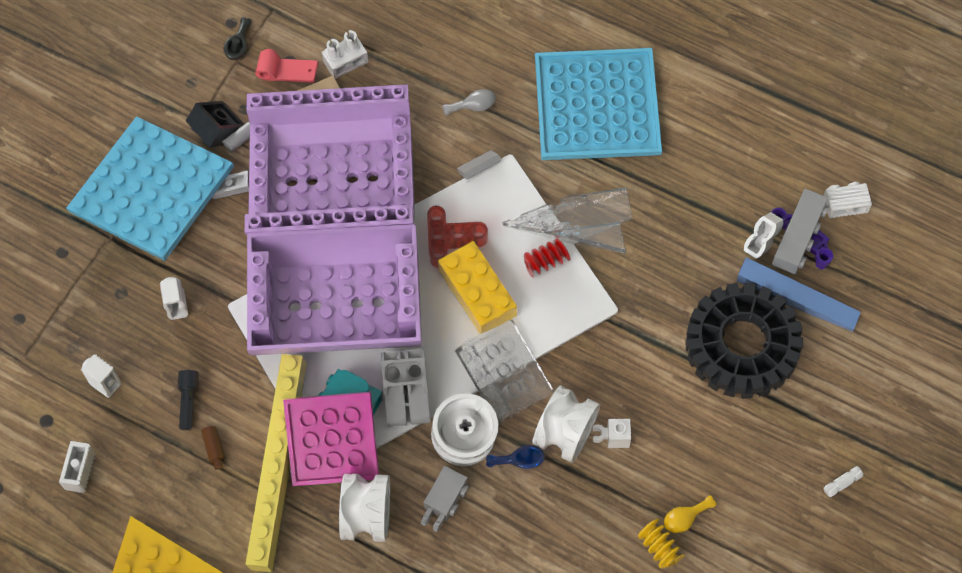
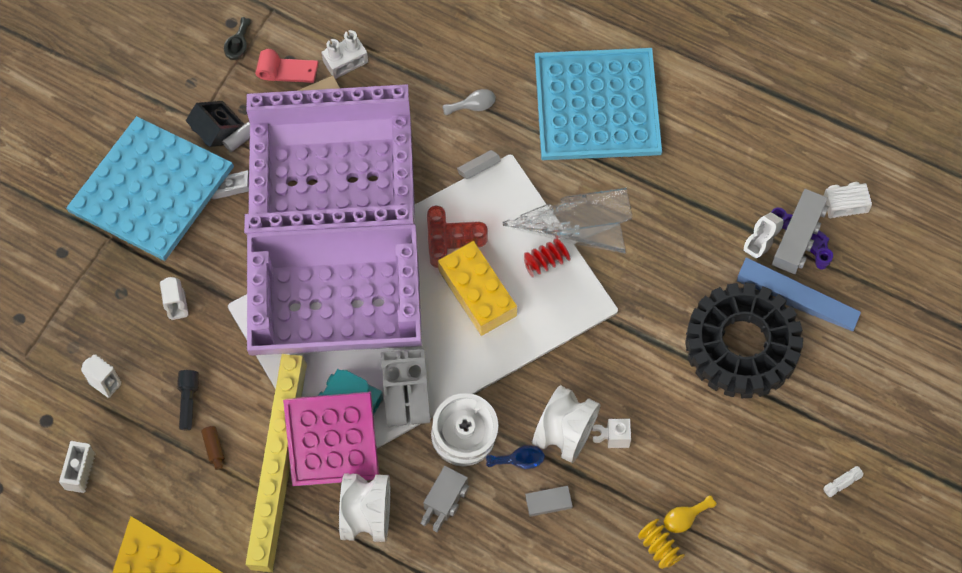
(504, 370): clear slope -> none
(548, 501): none -> light grey tile

